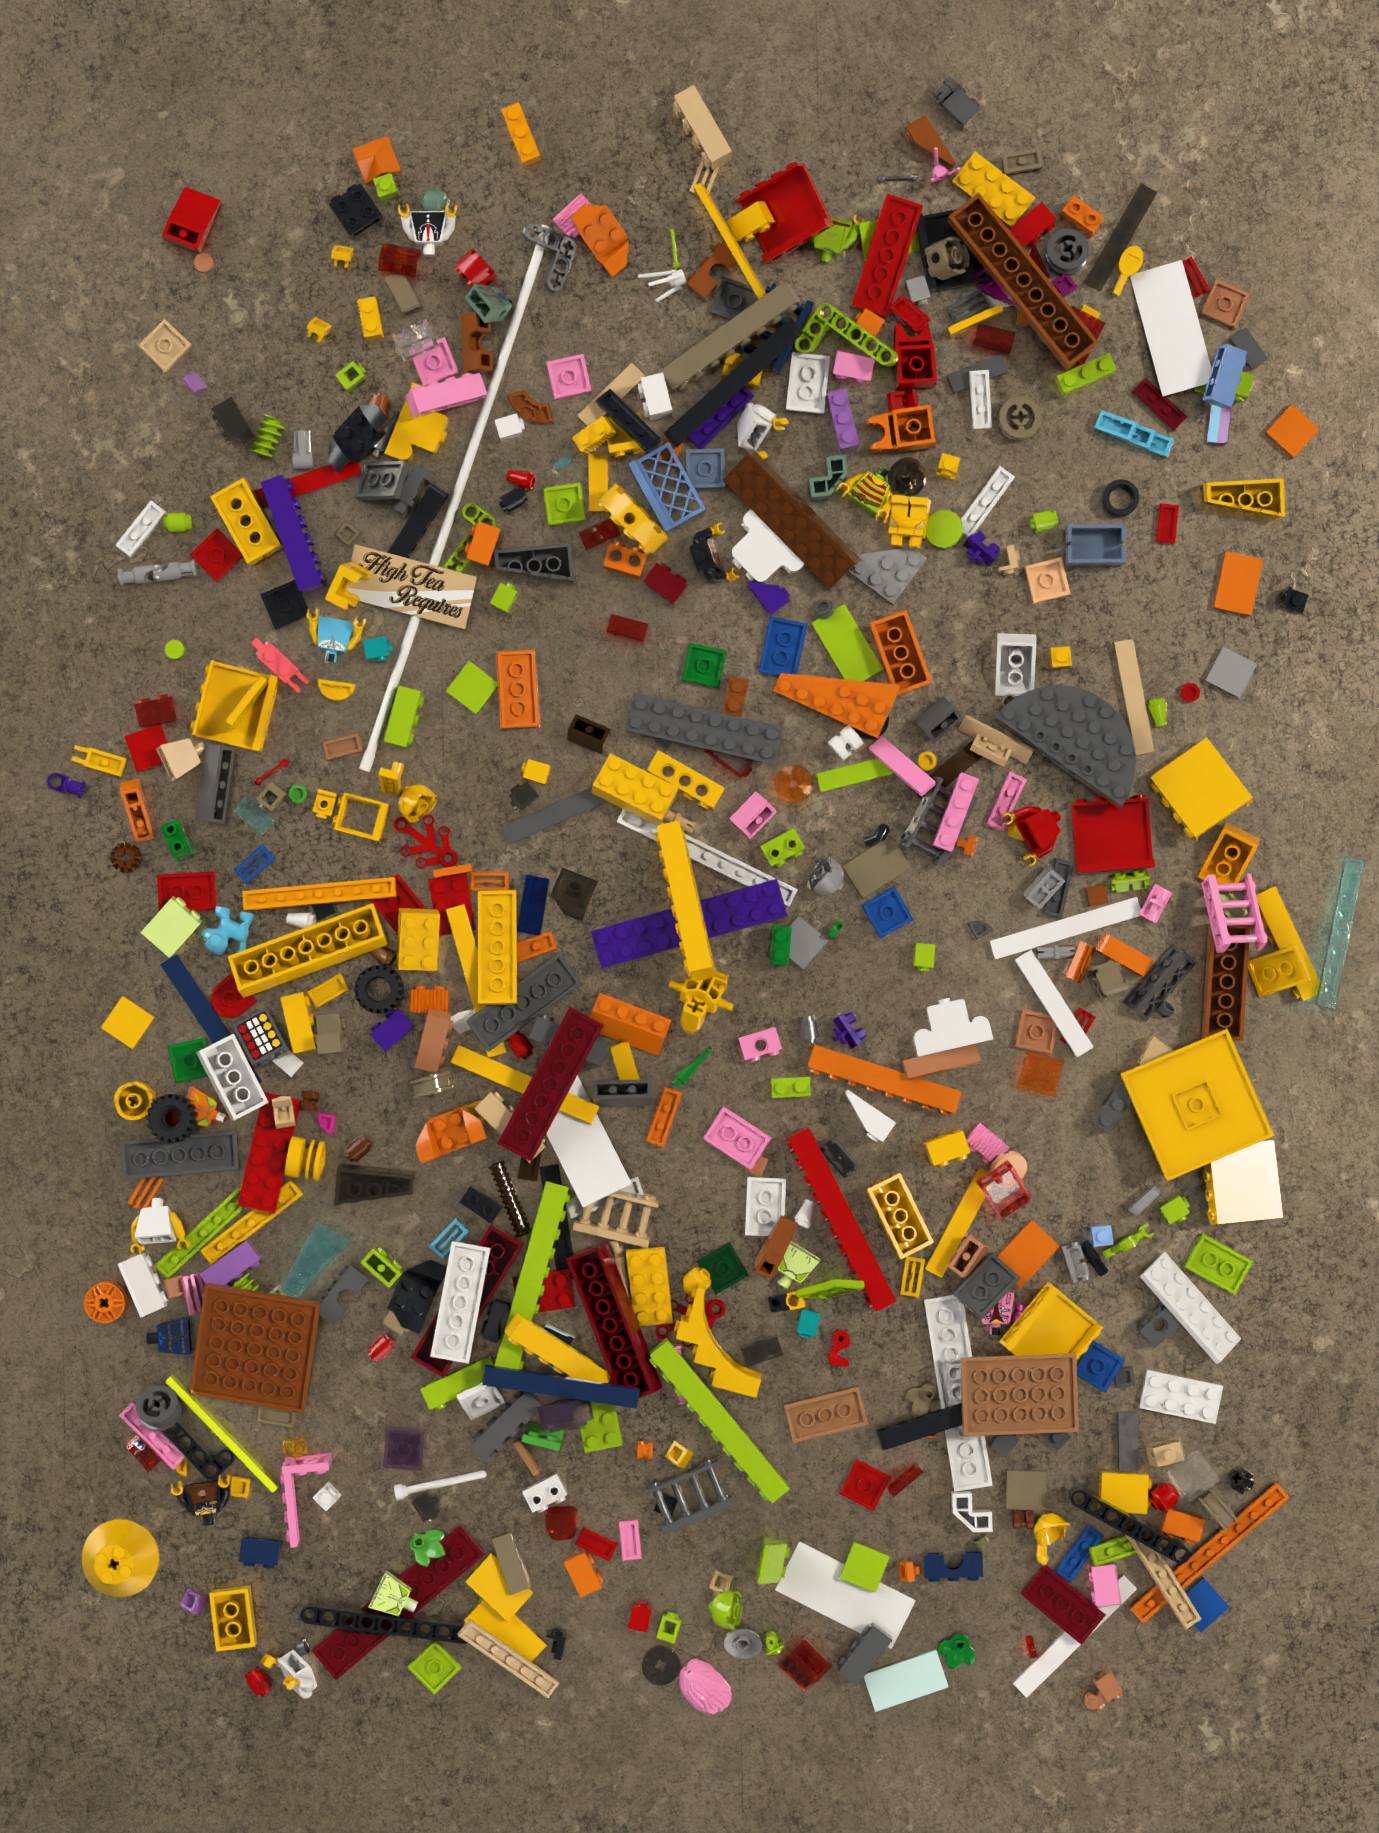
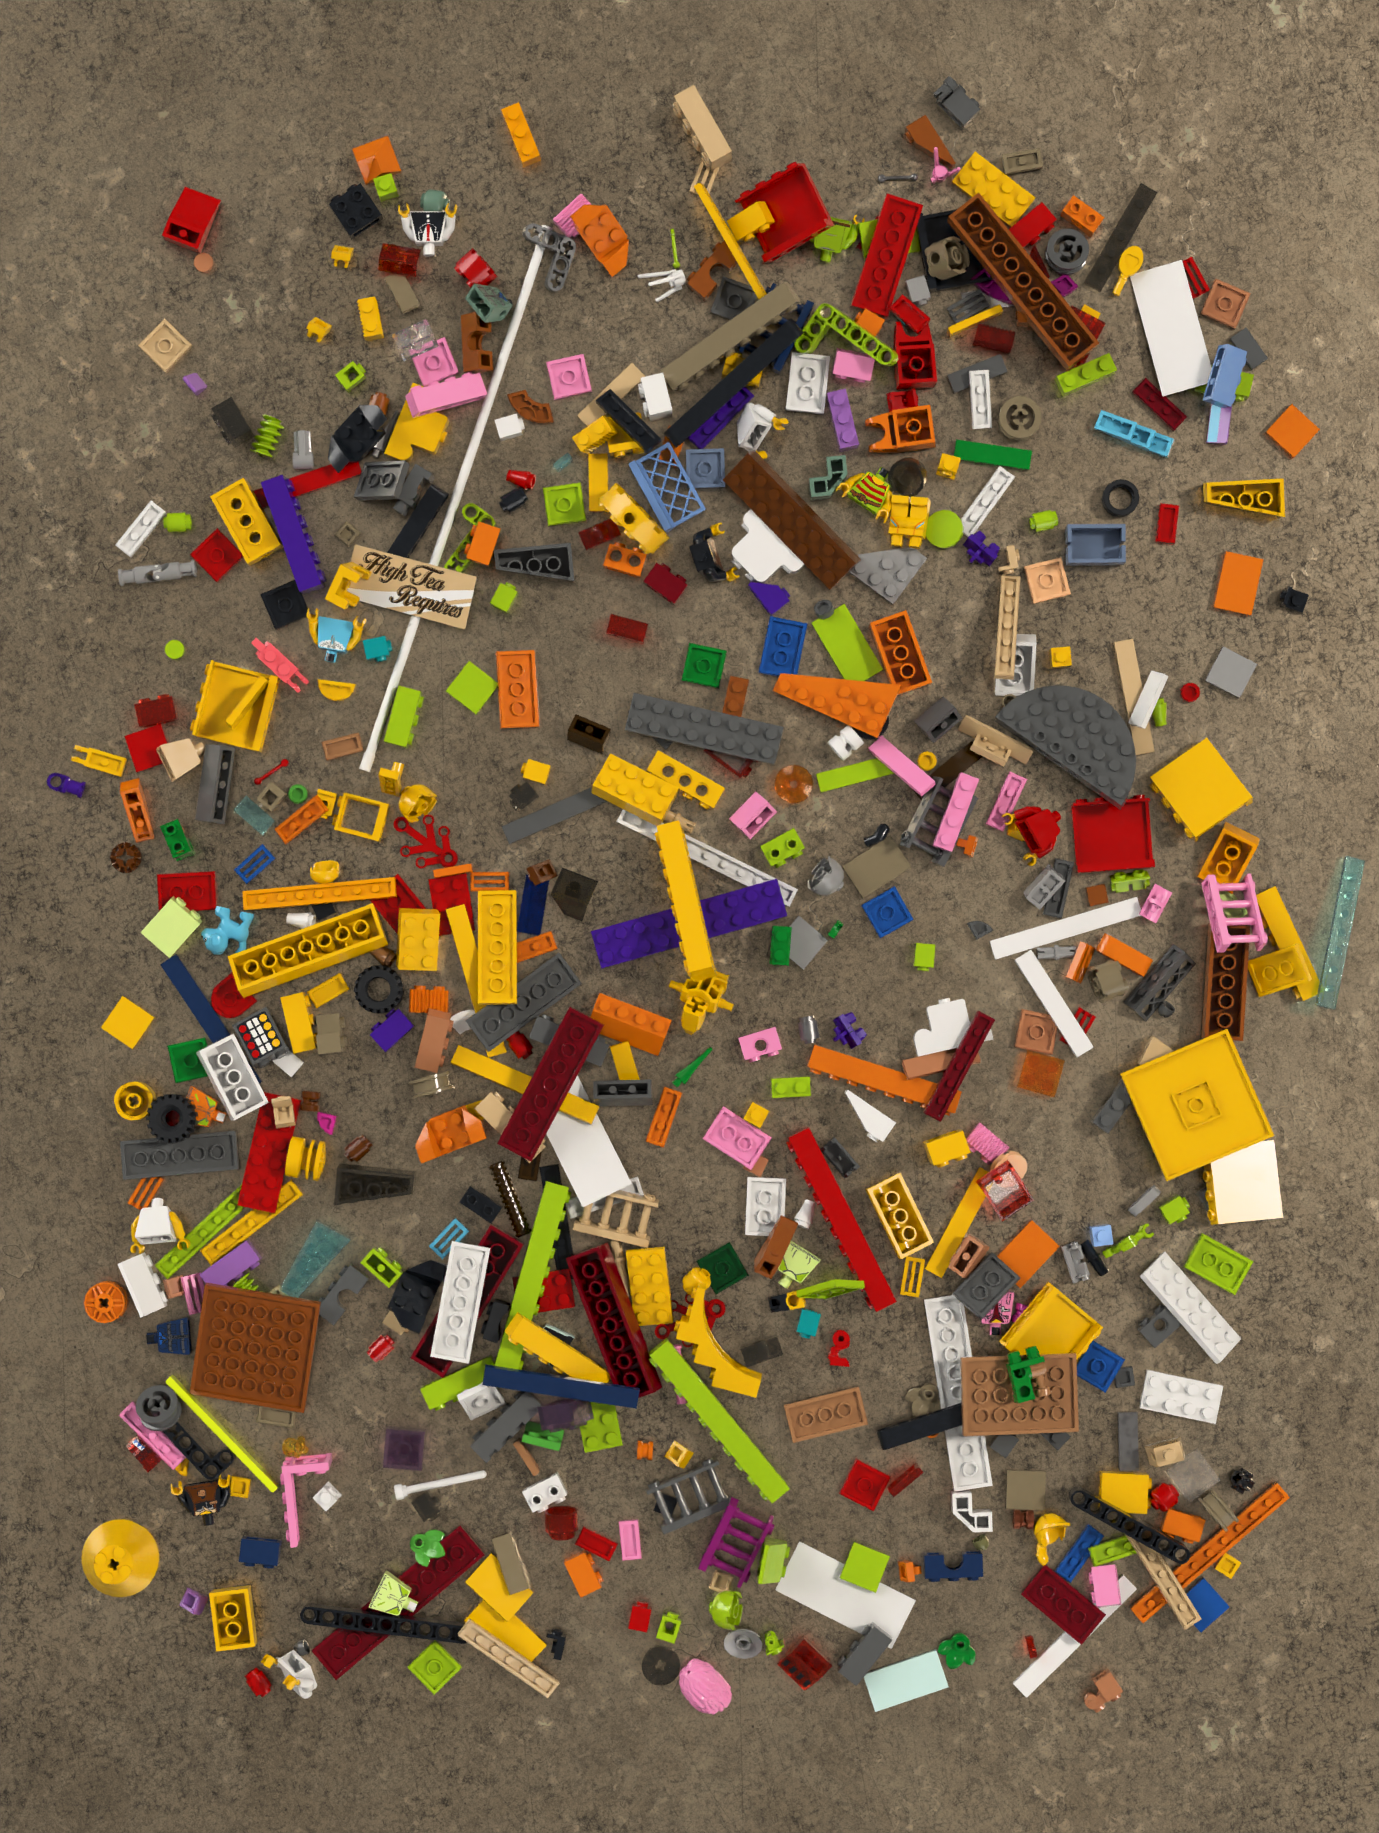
(301, 819): none -> orange tile
(325, 871): none -> yellow hair
(541, 872): none -> reddish brown plate
(725, 1527): none -> magenta fence
(756, 1114): none -> yellow brick
(959, 1066): none -> dark red tile
(993, 454): none -> green tile
(1007, 627): none -> tan tile
(1023, 1371): none -> green hips
(1148, 699): none -> white tile
(1227, 1565): none -> yellow tile

